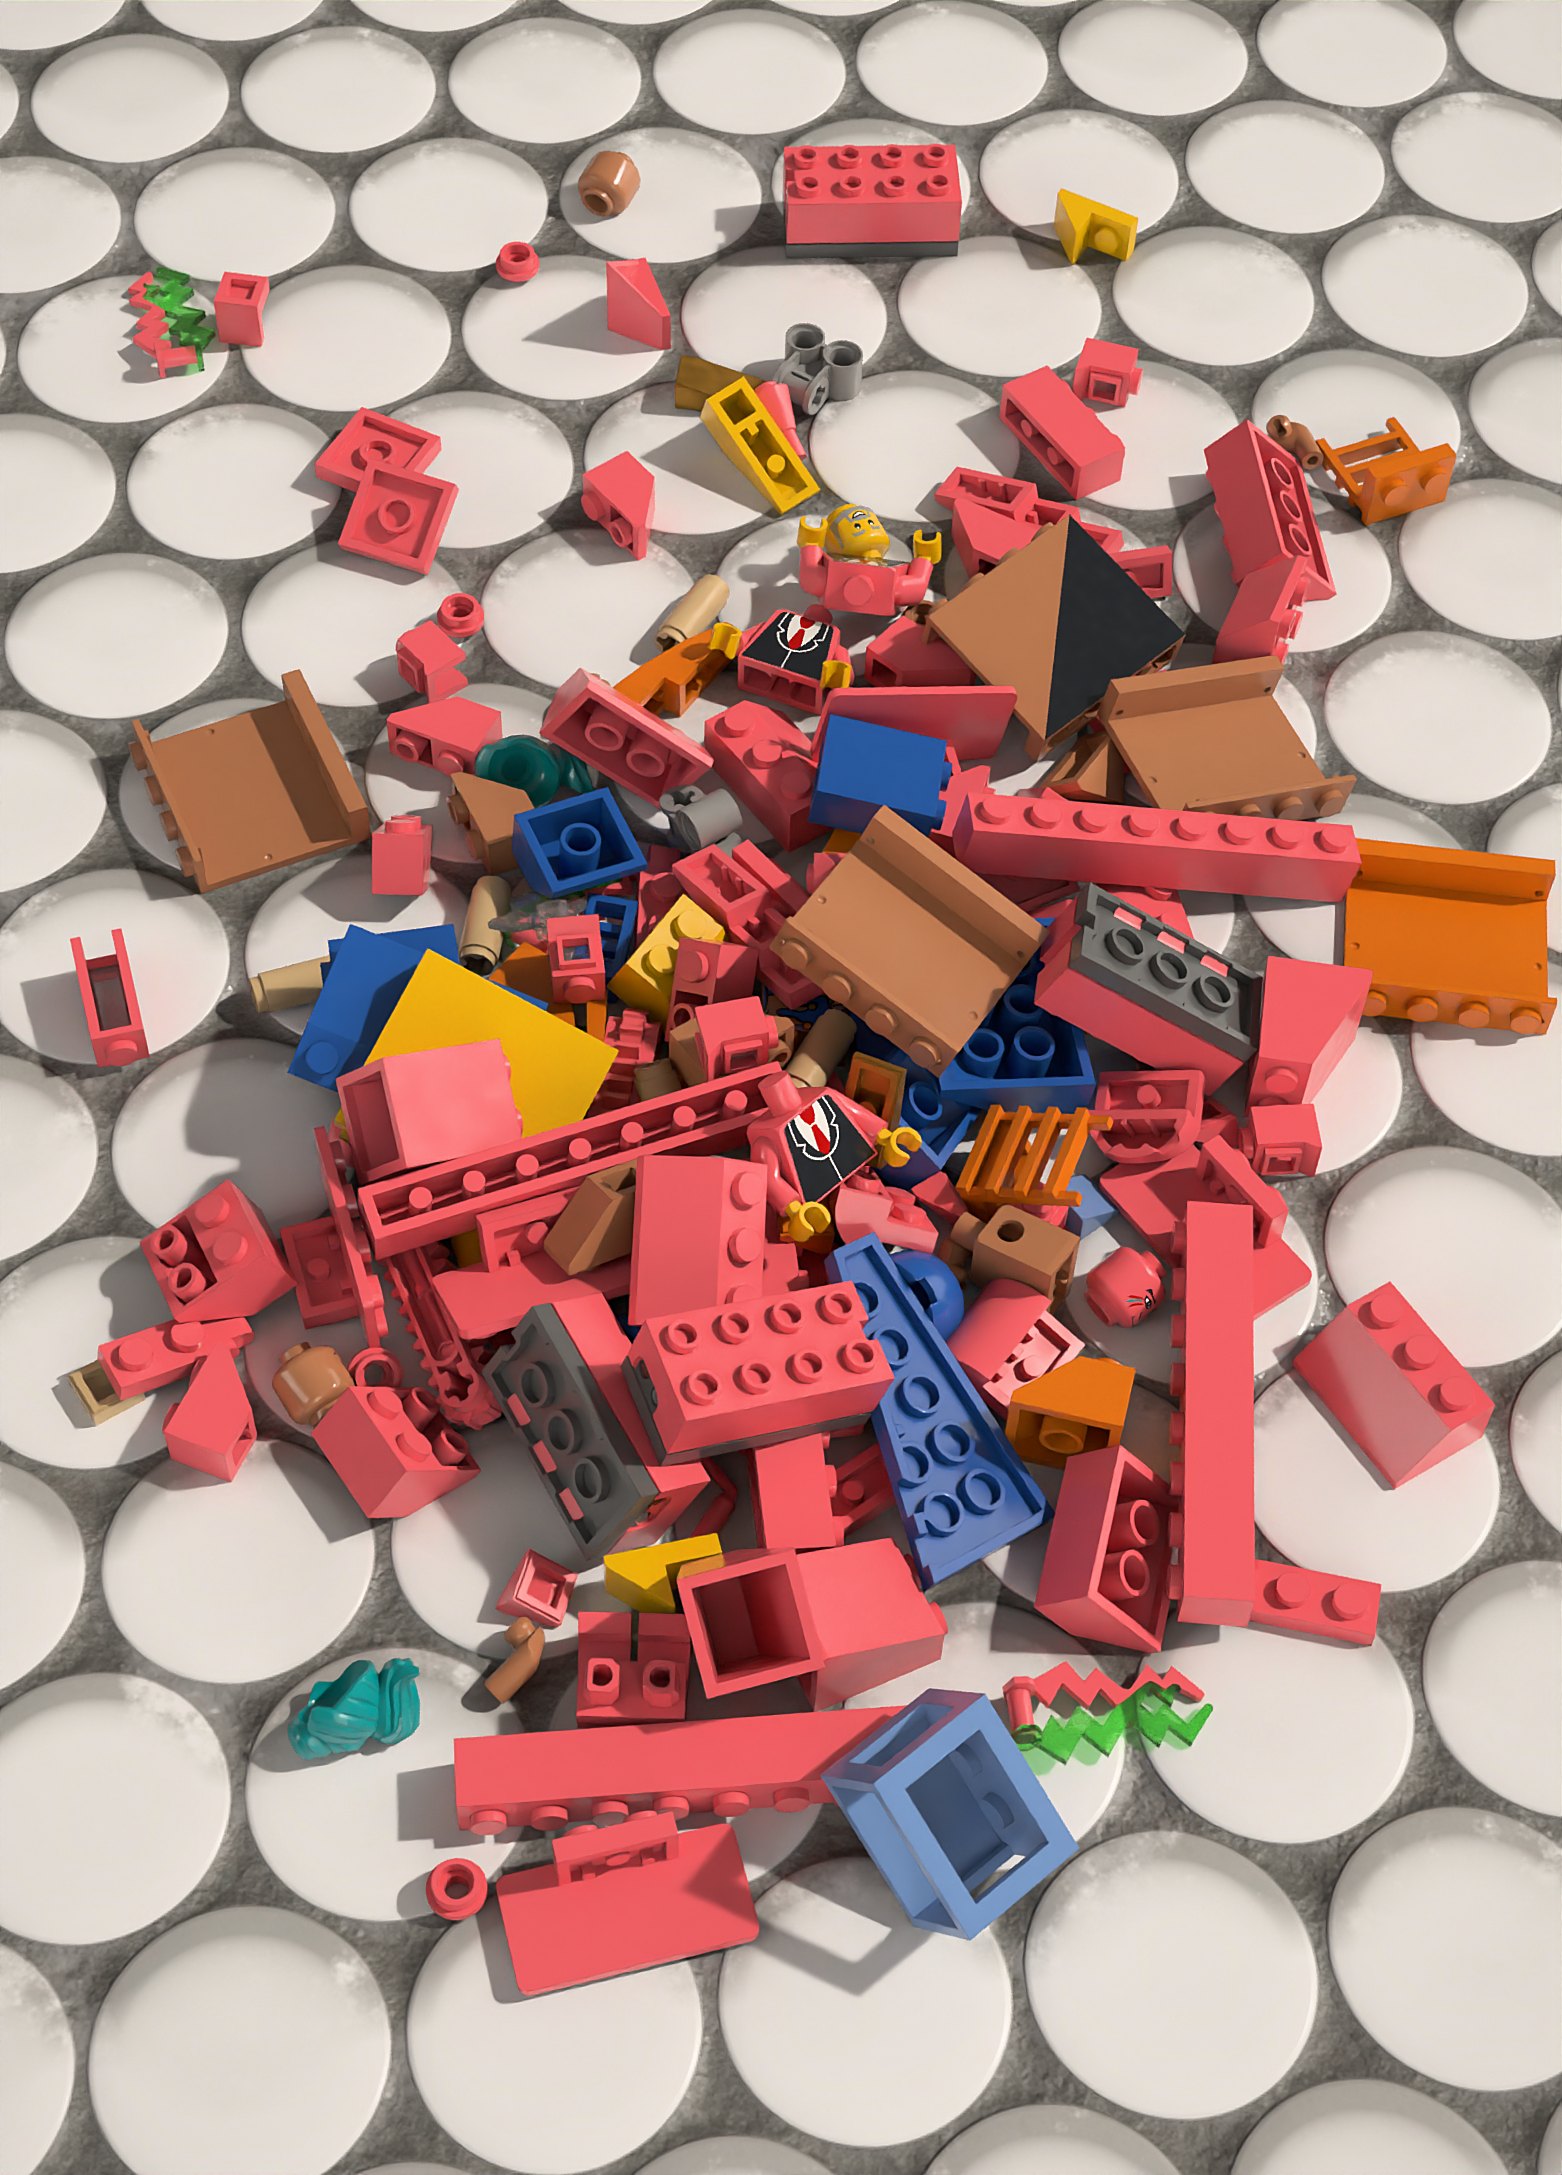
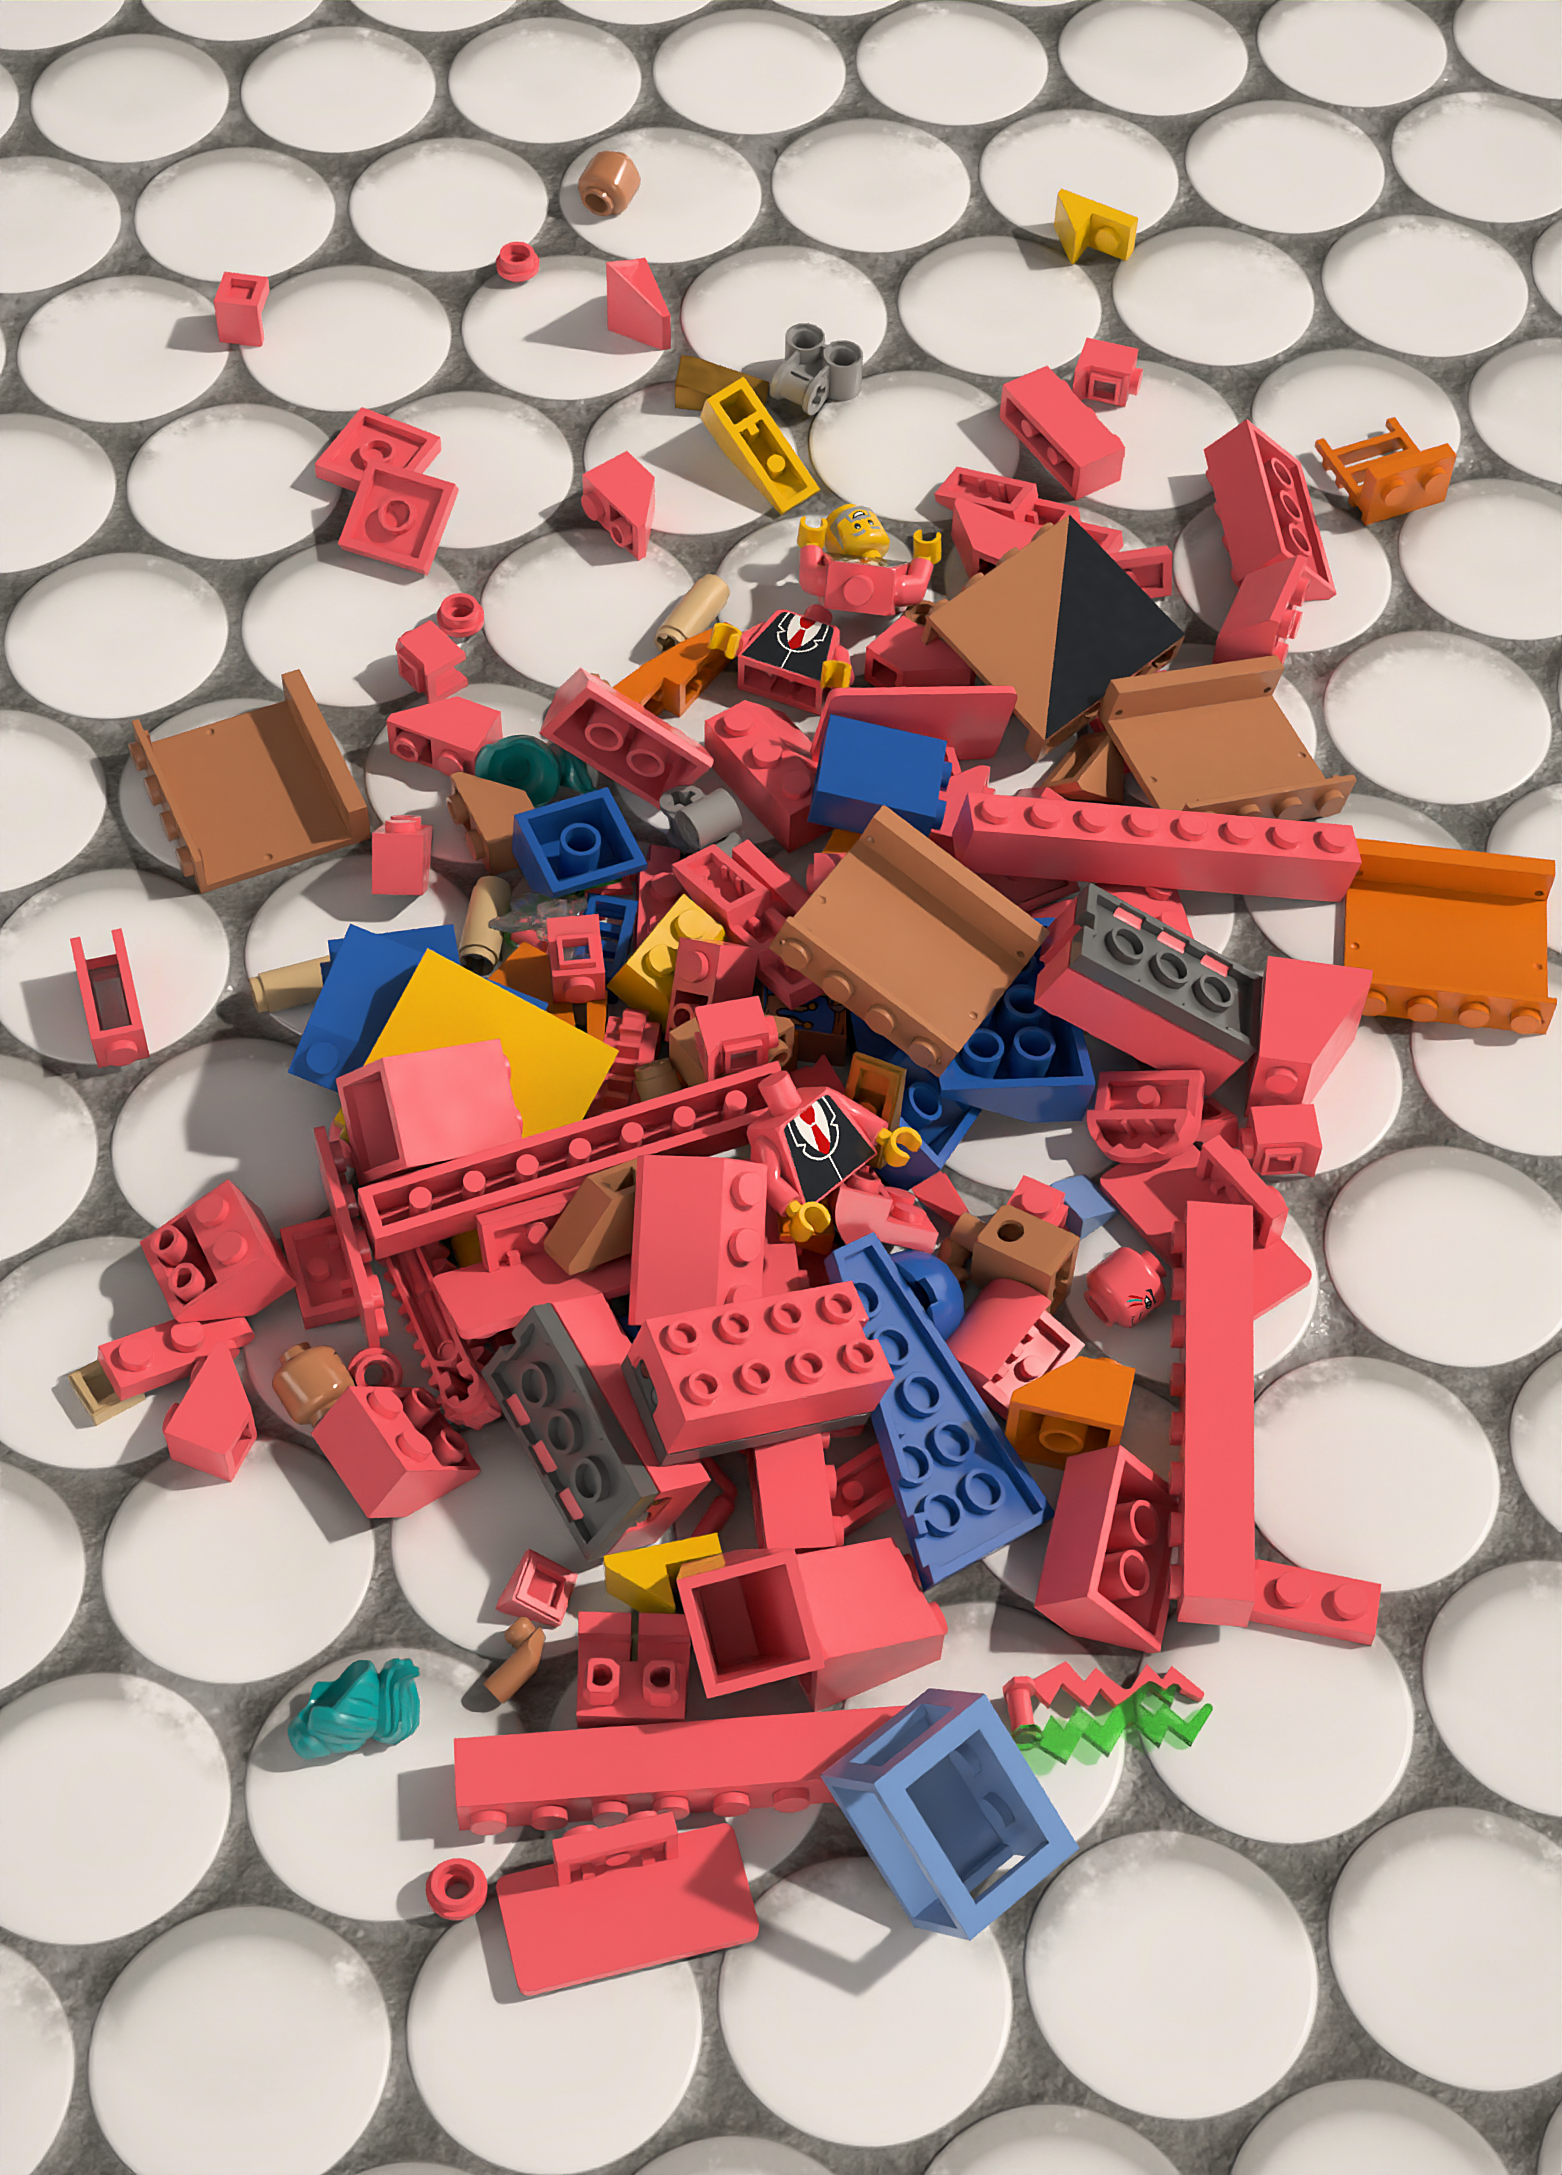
(194, 337): piece -> none
(778, 404): coral cone -> none
(822, 1049): tan piece -> none
(871, 201): coral piece -> none
(1007, 1167): orange plate -> none
(1295, 439): nougat arm -> none
(1394, 1385): coral slope -> none

